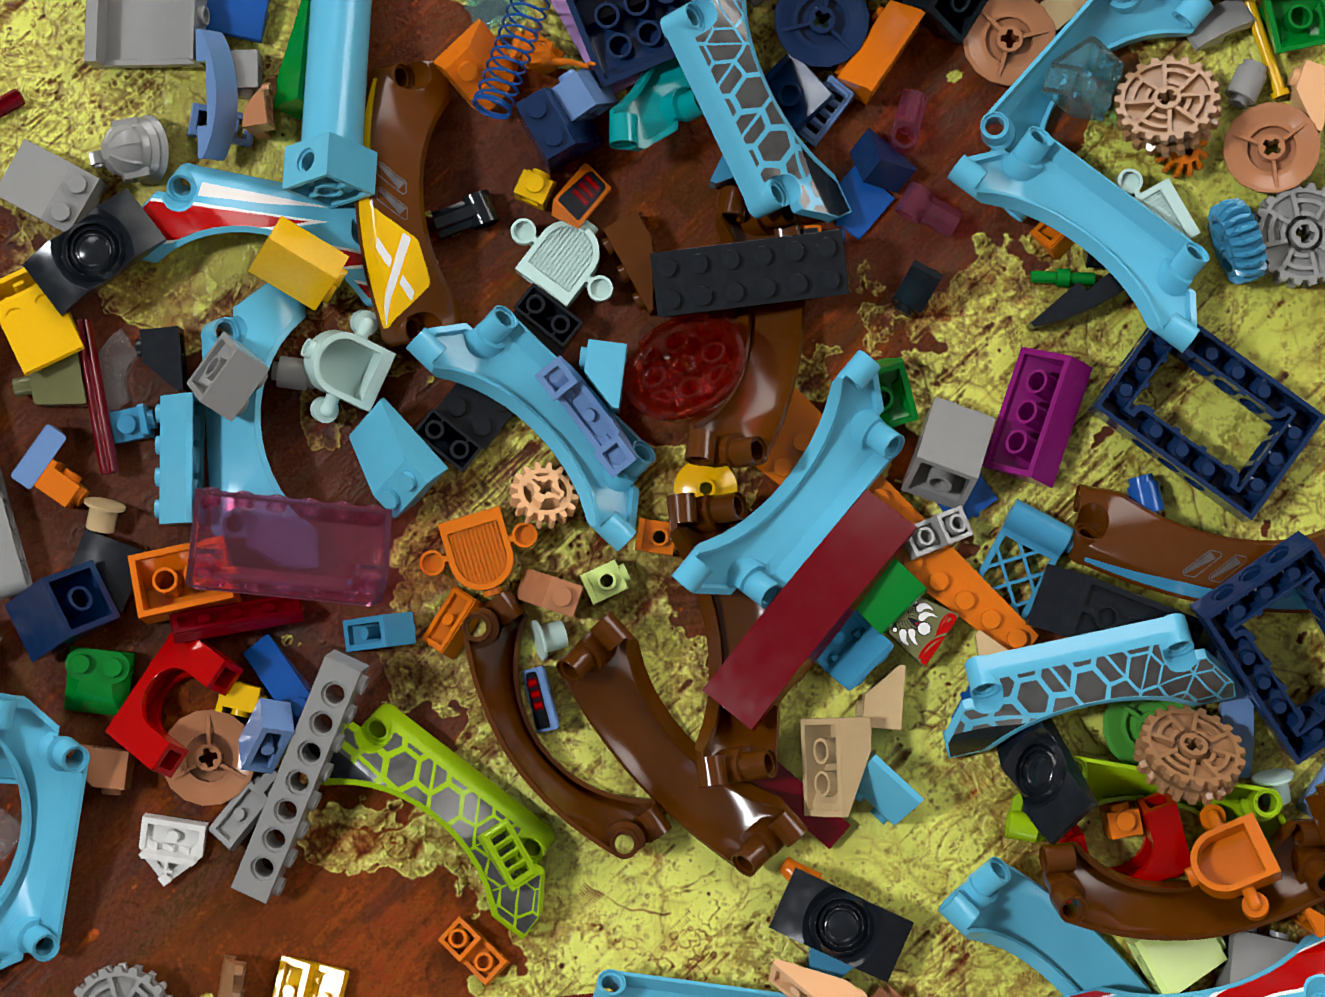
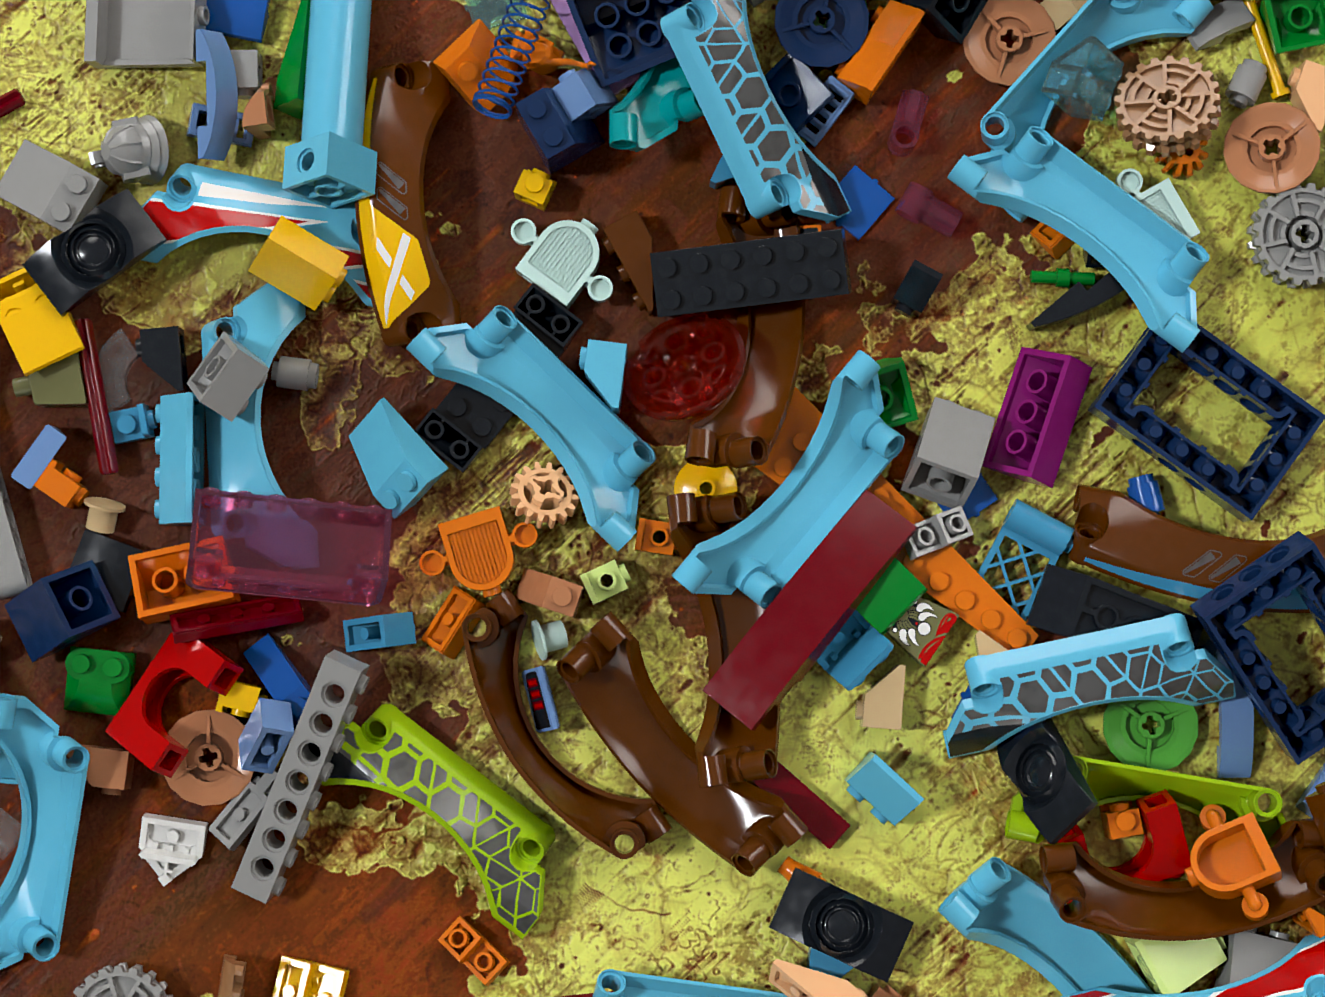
(346, 367): light aqua piece -> none
(474, 213): black piece -> none
(491, 850): lime slope -> none
(580, 197): slope -> none
(589, 414): medium blue slope -> none
(833, 763): tan slope -> none
(880, 163): dark blue slope -> none
(1189, 754): medium nougat piece -> none
(1237, 241): dark azure gear -> none
(1276, 779): light aqua piece -> none

